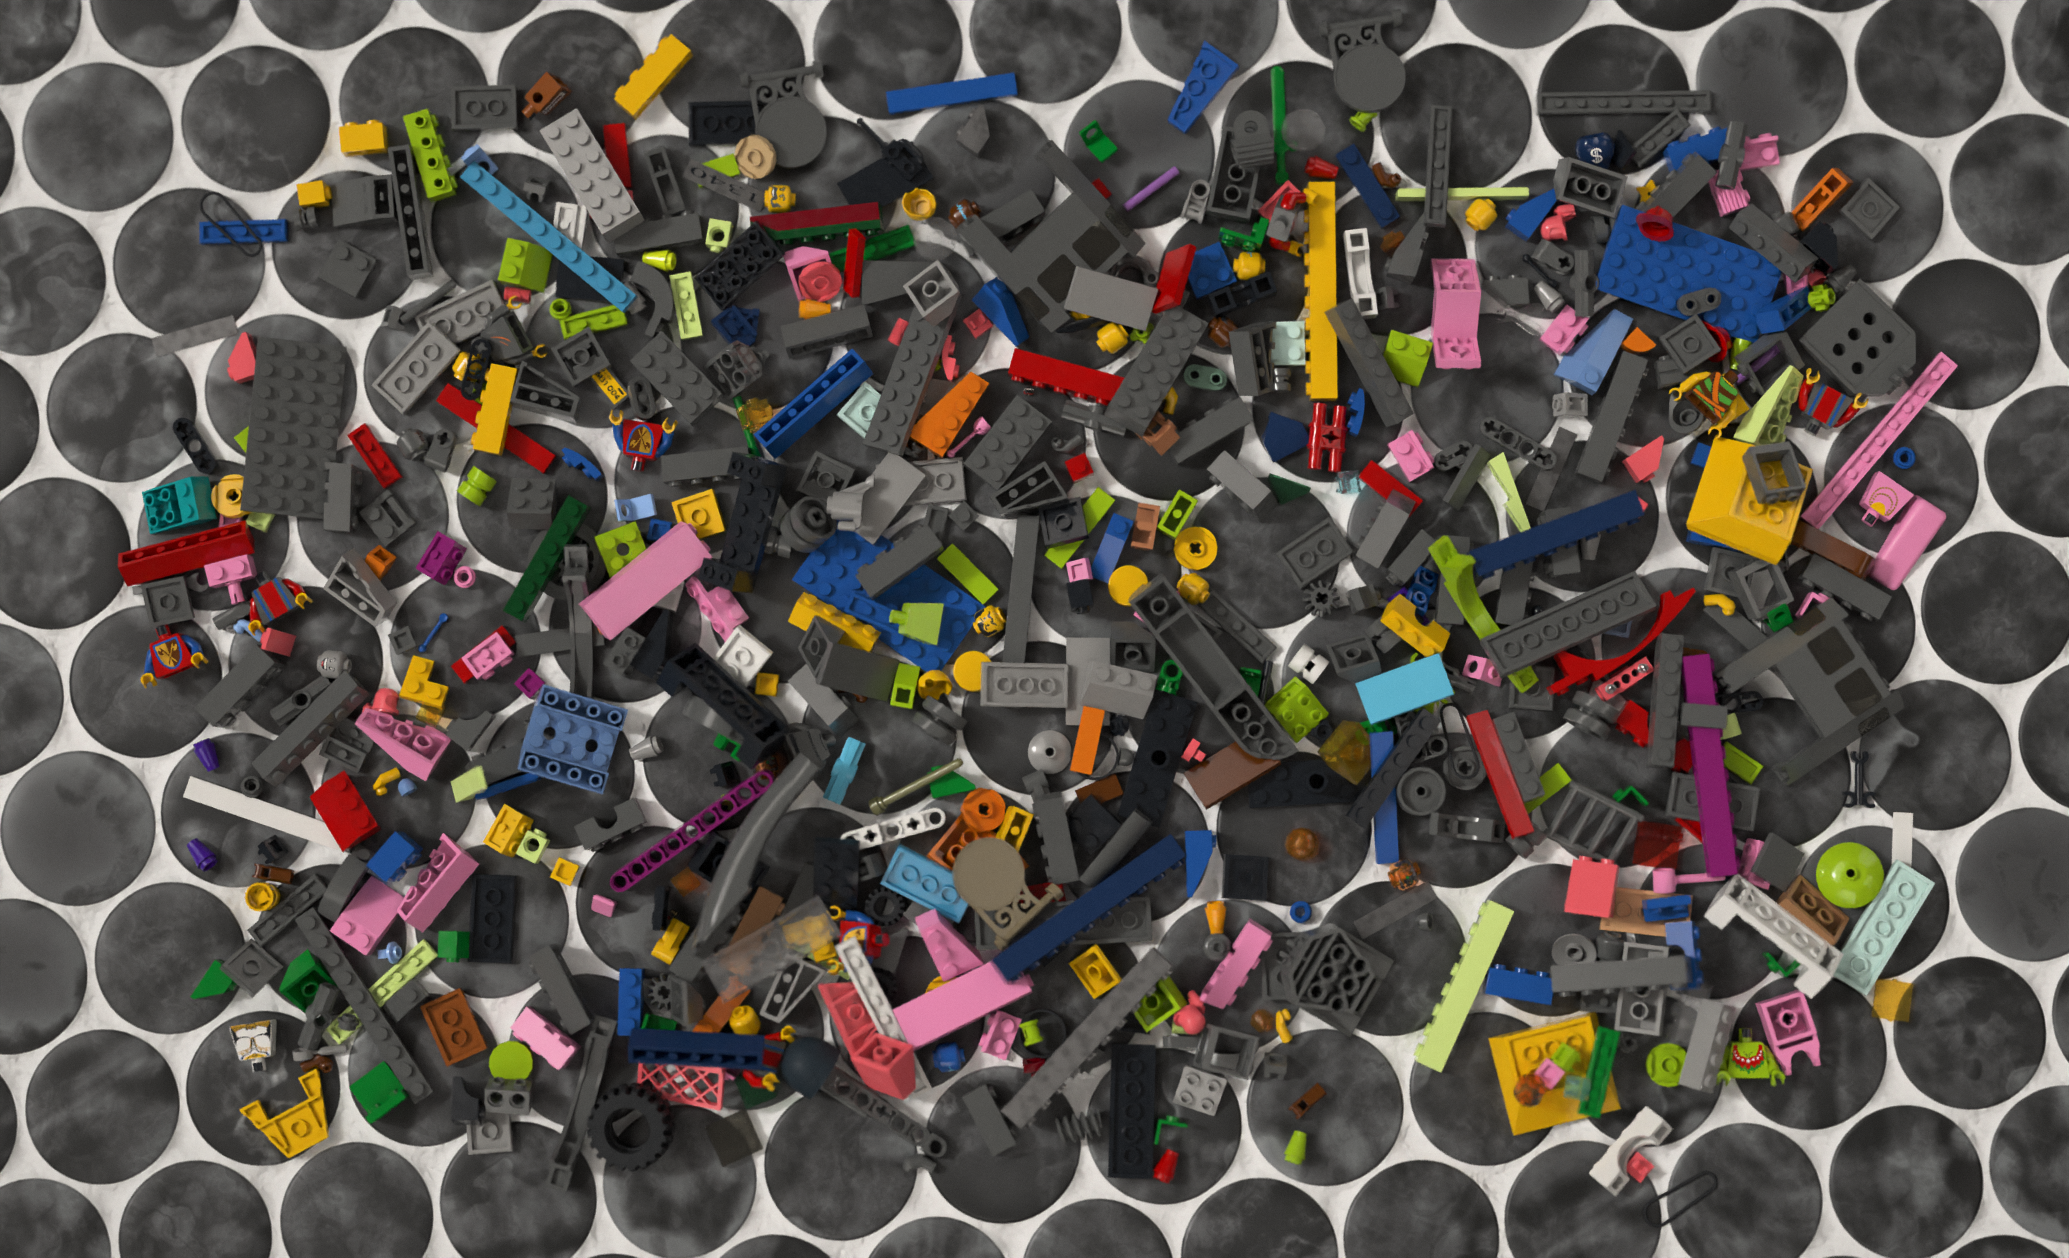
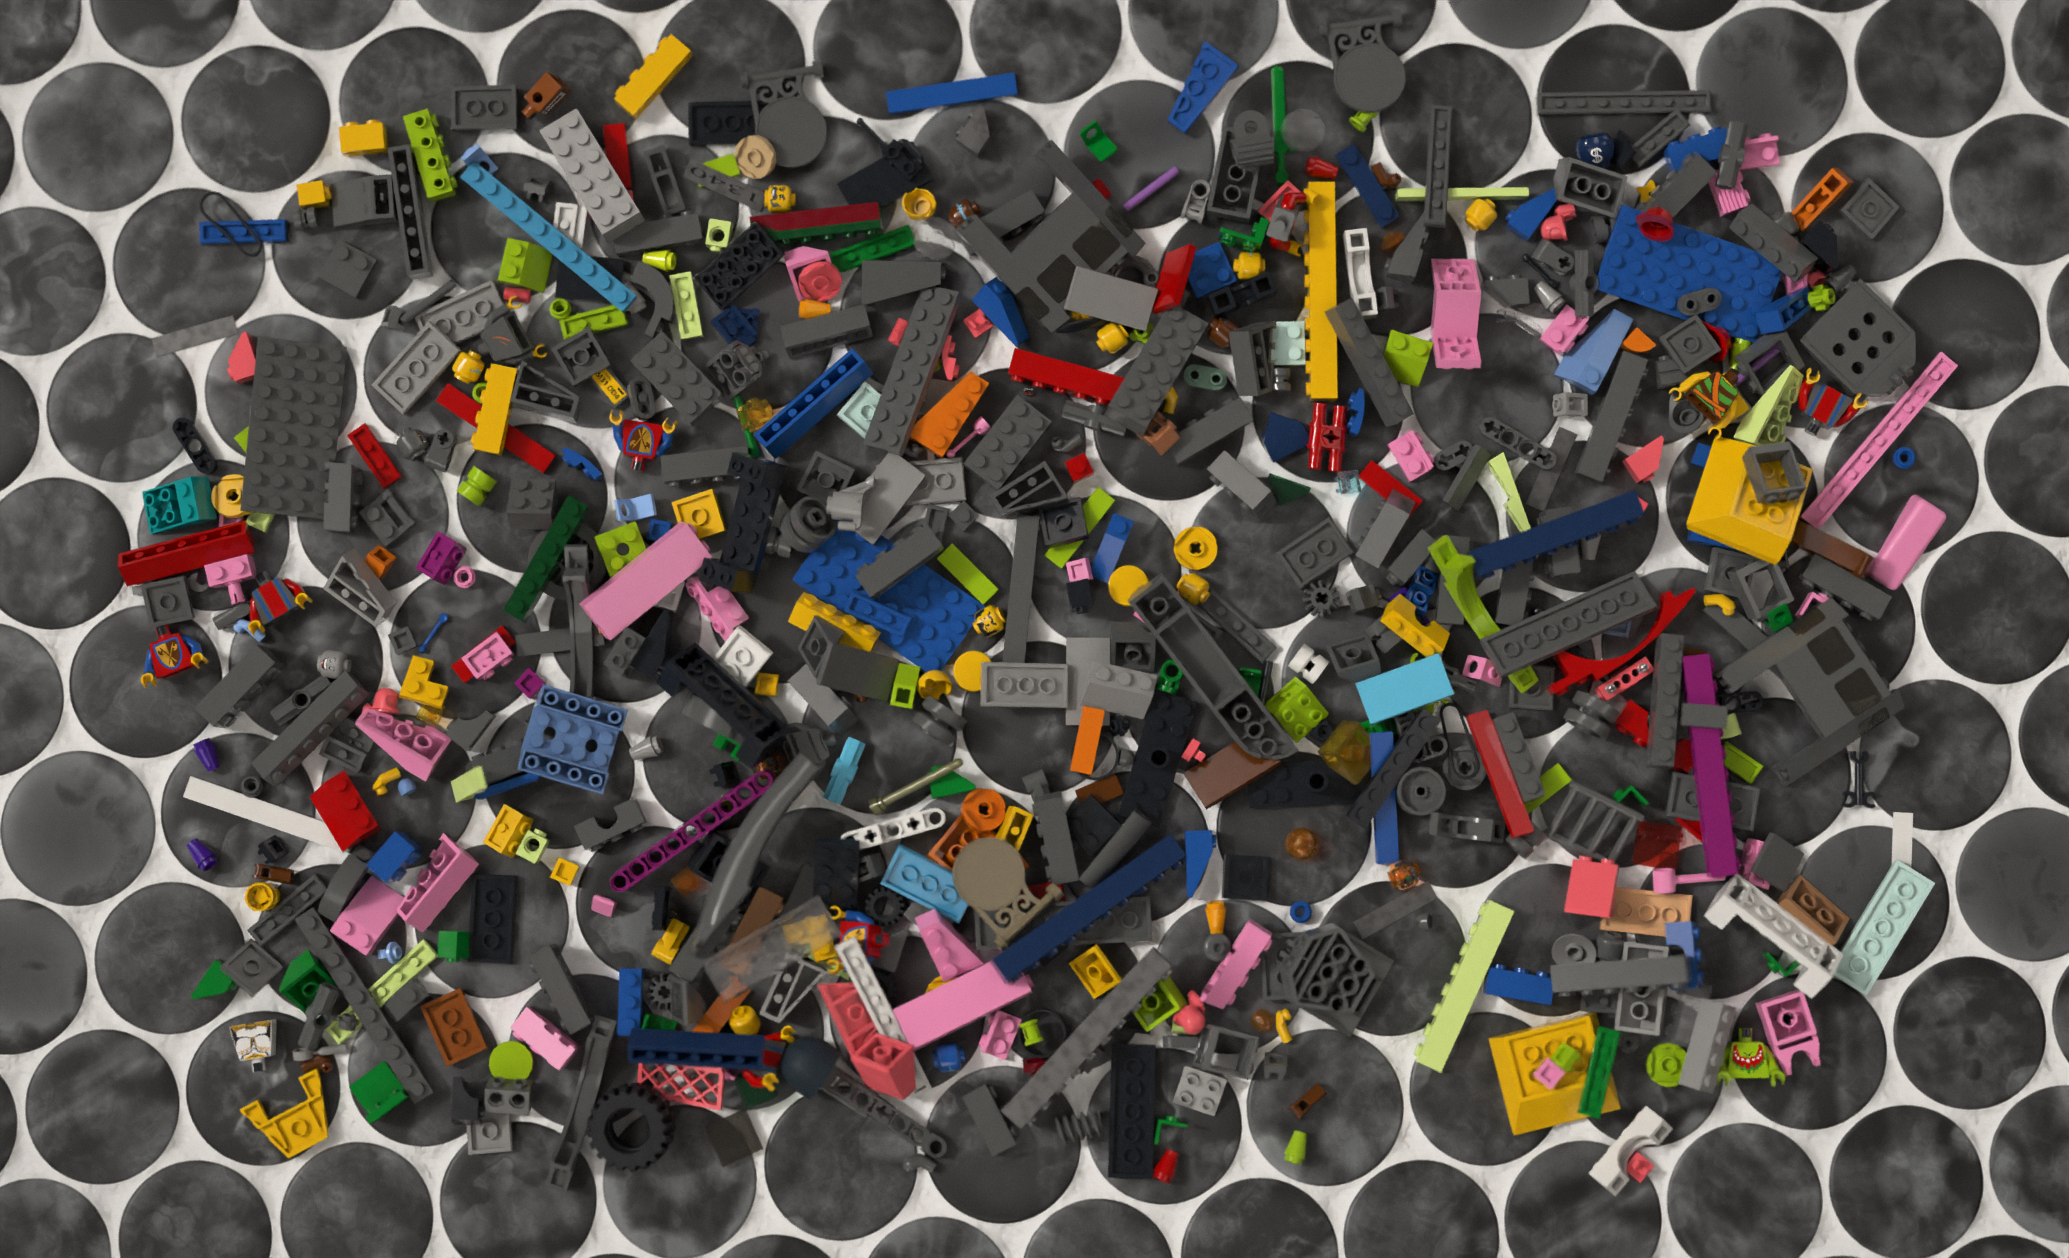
(277, 641): coral slope -> none
(484, 354): black beam -> none
(854, 263): red tile -> none
(919, 621): lime torso -> none
(933, 292): light grey slope -> none
(1054, 763): light grey dish -> none
(1145, 526): nougat window -> none
(1176, 514): lime brick -> none
(1529, 1090): clear orange head -> none
(1577, 1087): clear light blue tile -> none
(1666, 907): blue bracket -> none
(1673, 1189): black piece -> none
(1840, 888): lime dish -> none
(1883, 499): bright pink torso -> none
(1892, 1000): clear yellow piece -> none

